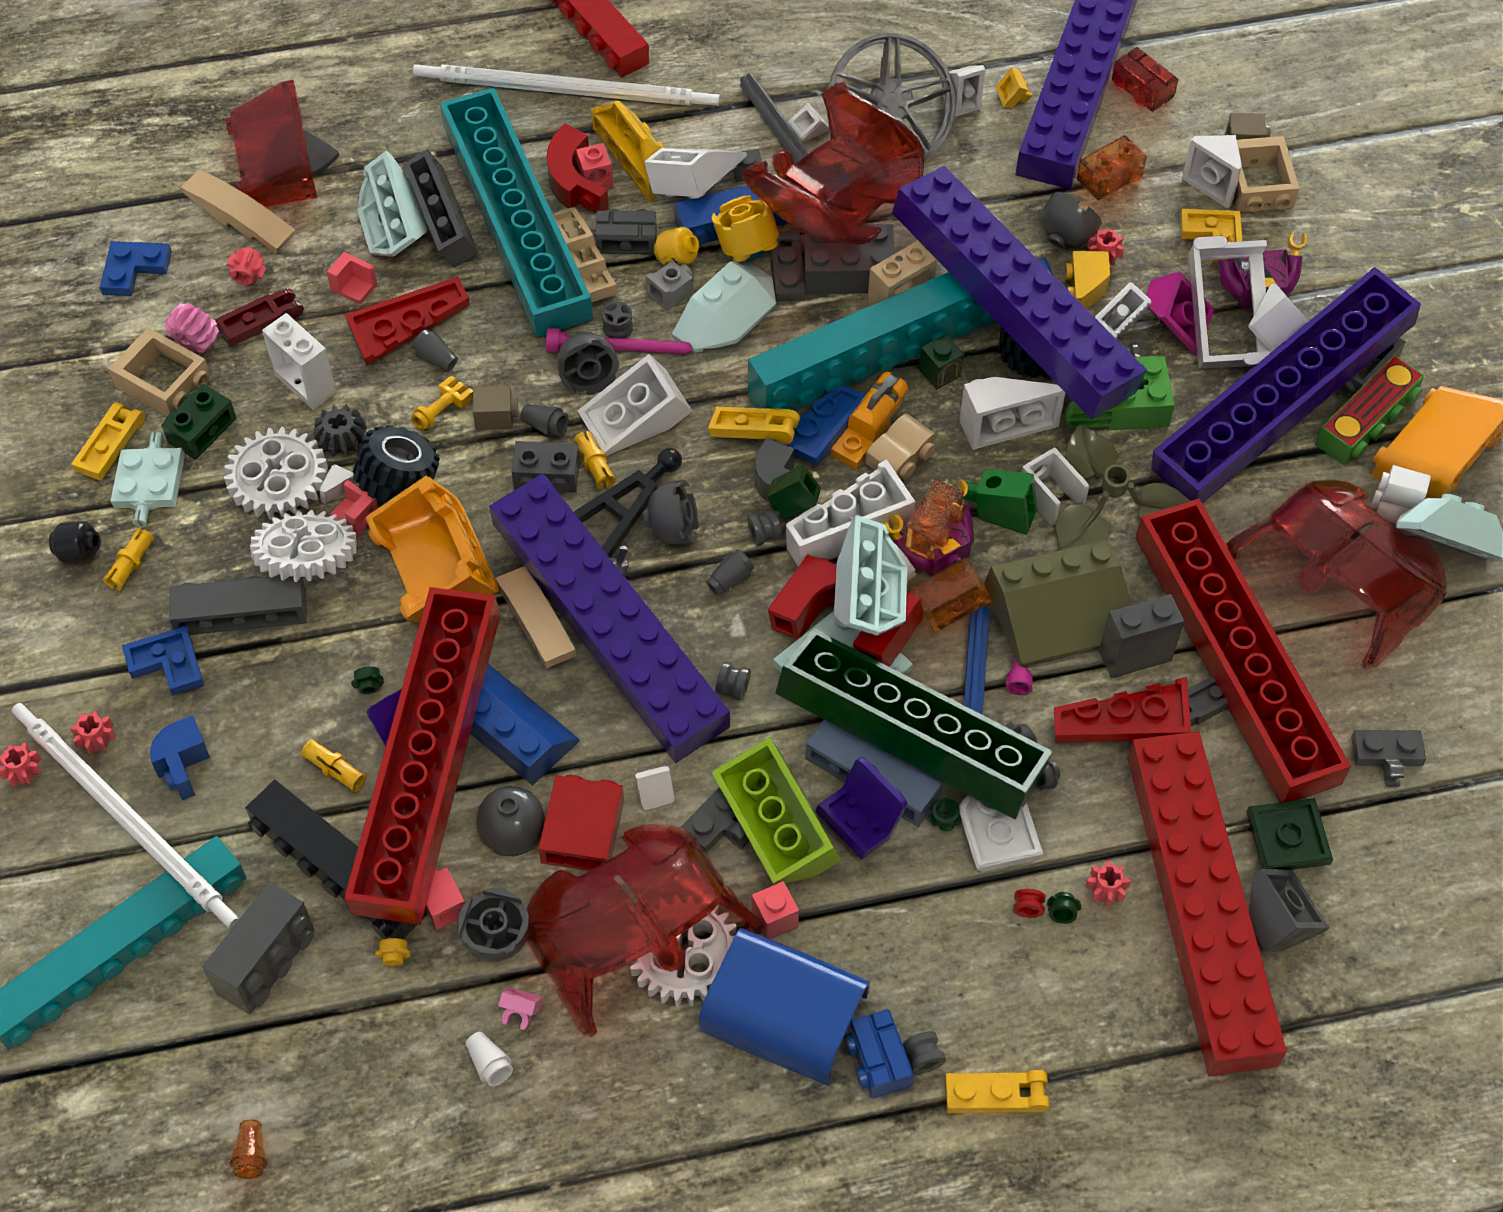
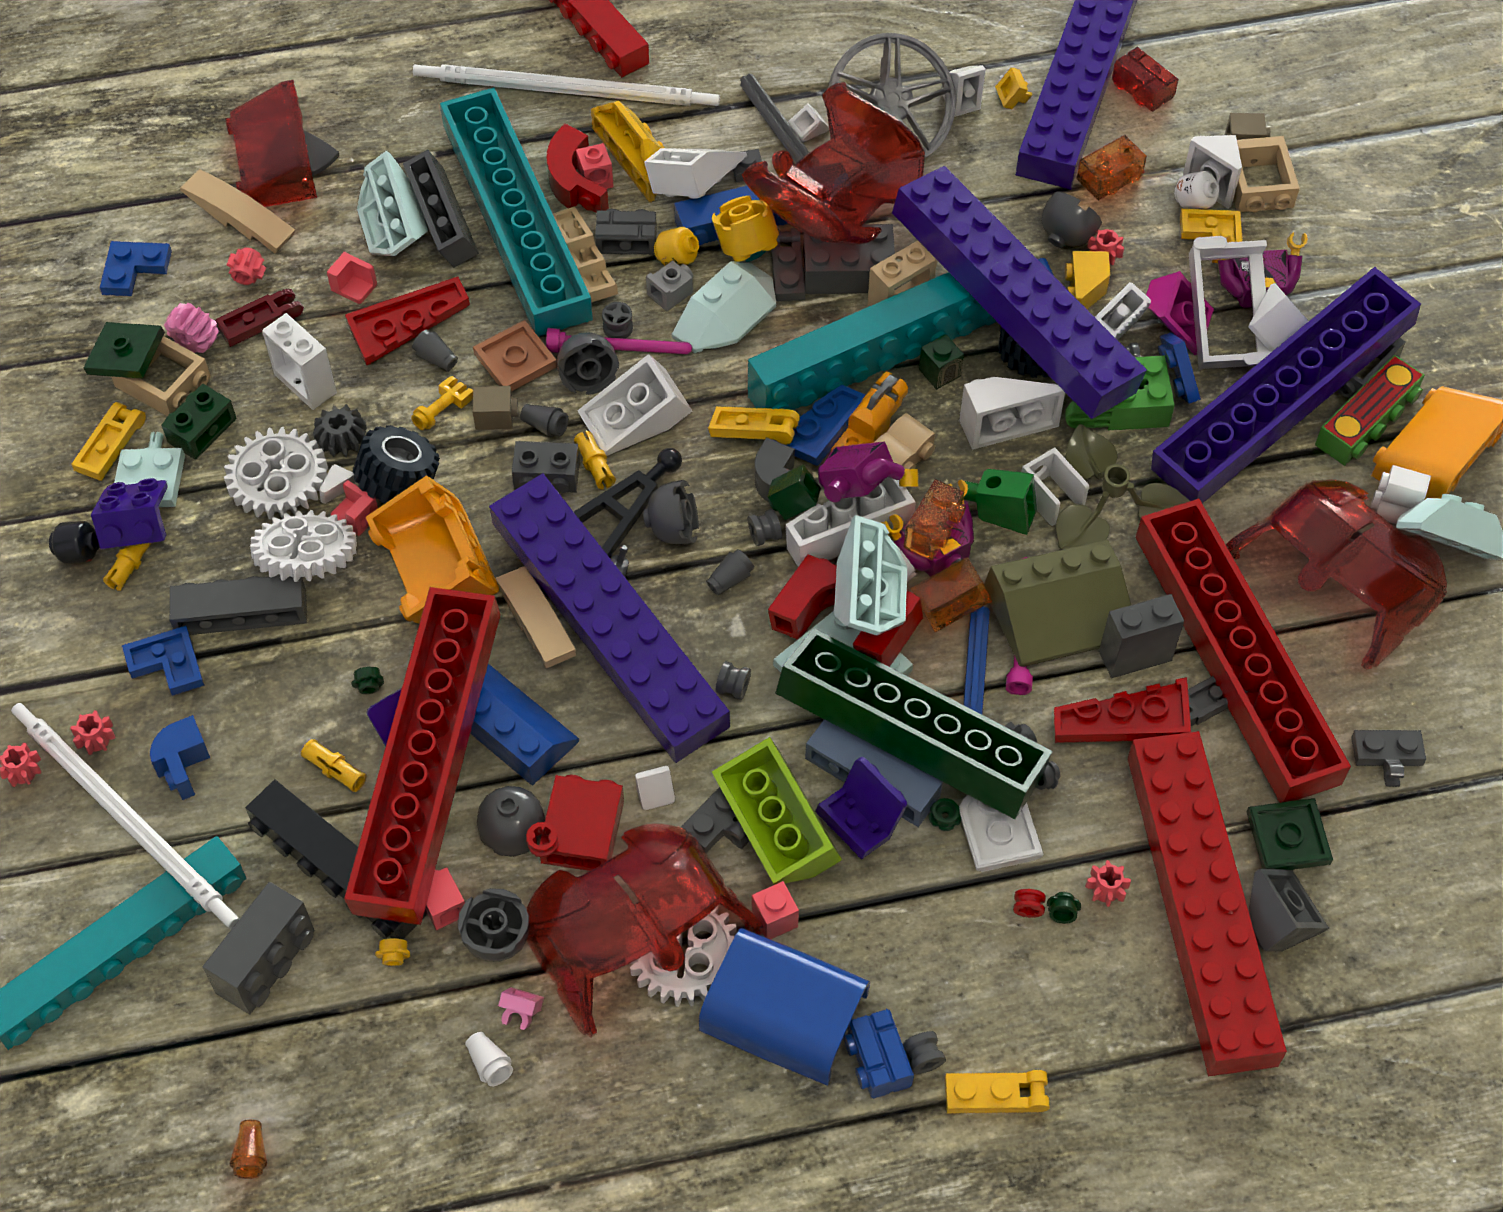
(124, 350): none -> dark green plate
(130, 514): none -> dark purple bracket
(515, 356): none -> nougat plate
(545, 829): none -> red bush
(859, 469): none -> magenta torso
(1178, 359): none -> blue plate
(1197, 190): none -> white head

